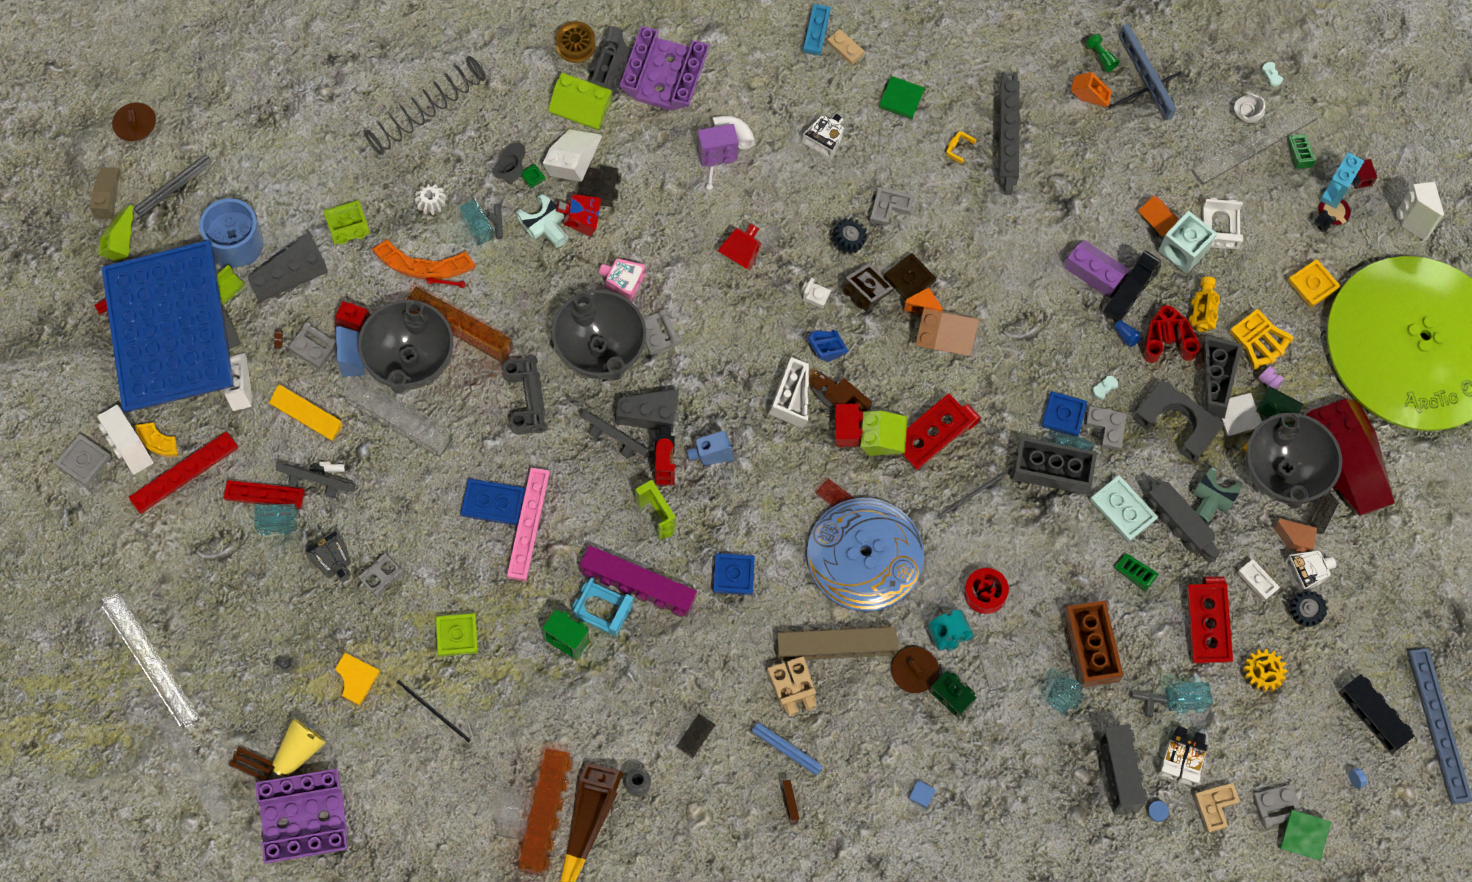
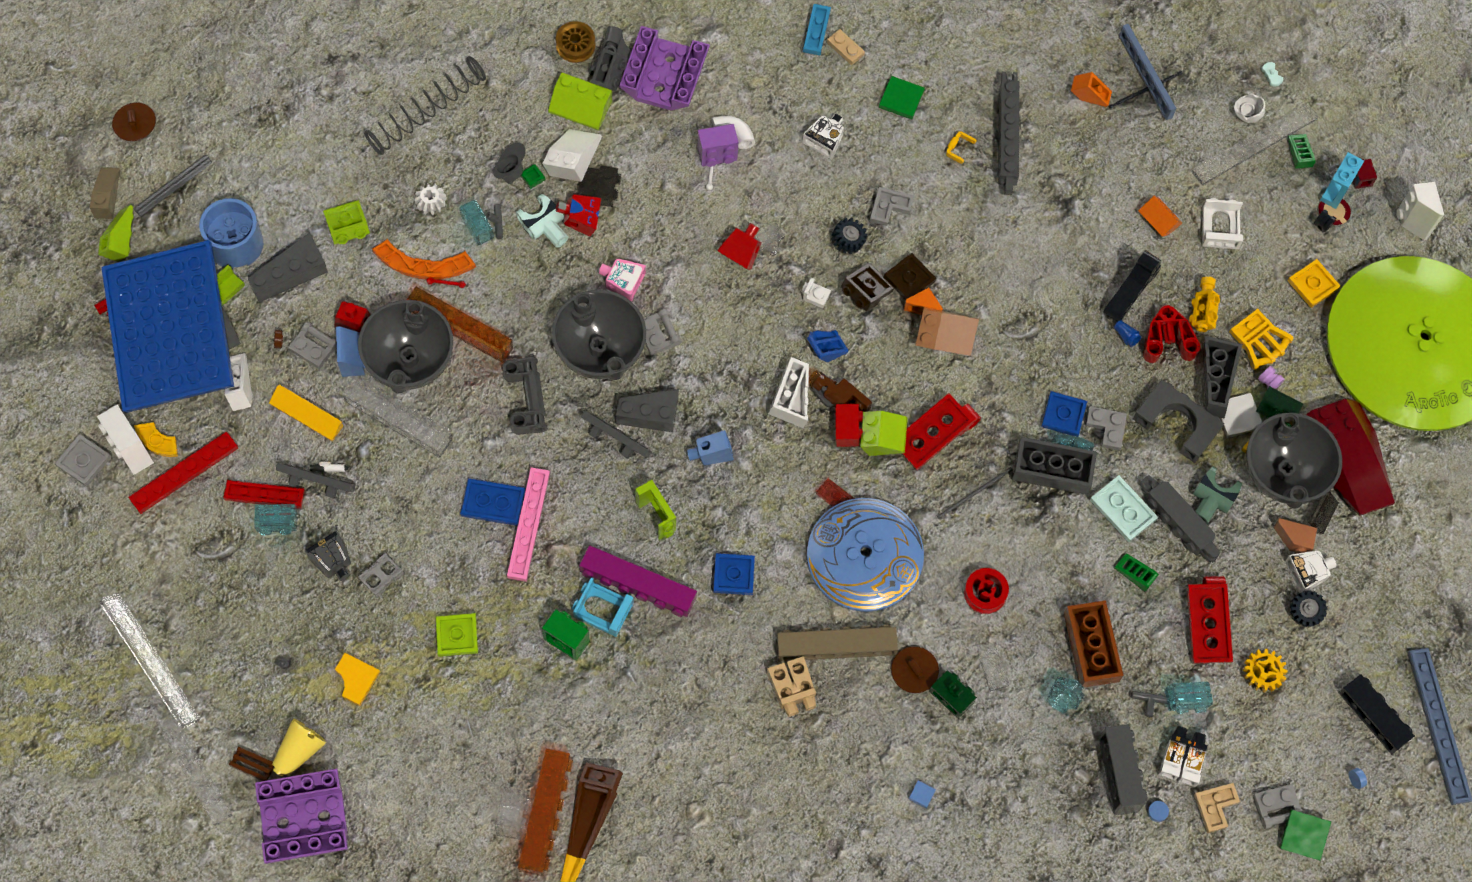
(433, 711): black piece -> none
(634, 776): dark grey head -> none
(664, 457): red hips -> none
(695, 736): clear smoke plate -> none
(787, 749): medium blue axle -> none
(790, 802): reddish brown tile -> none
(950, 630): teal brick -> none
(1096, 268): medium lavender slope -> none
(1104, 388): light aqua piece -> none
(1106, 58): green piece -> none
(1187, 242): light aqua brick -> none
(1258, 580): white plate -> none

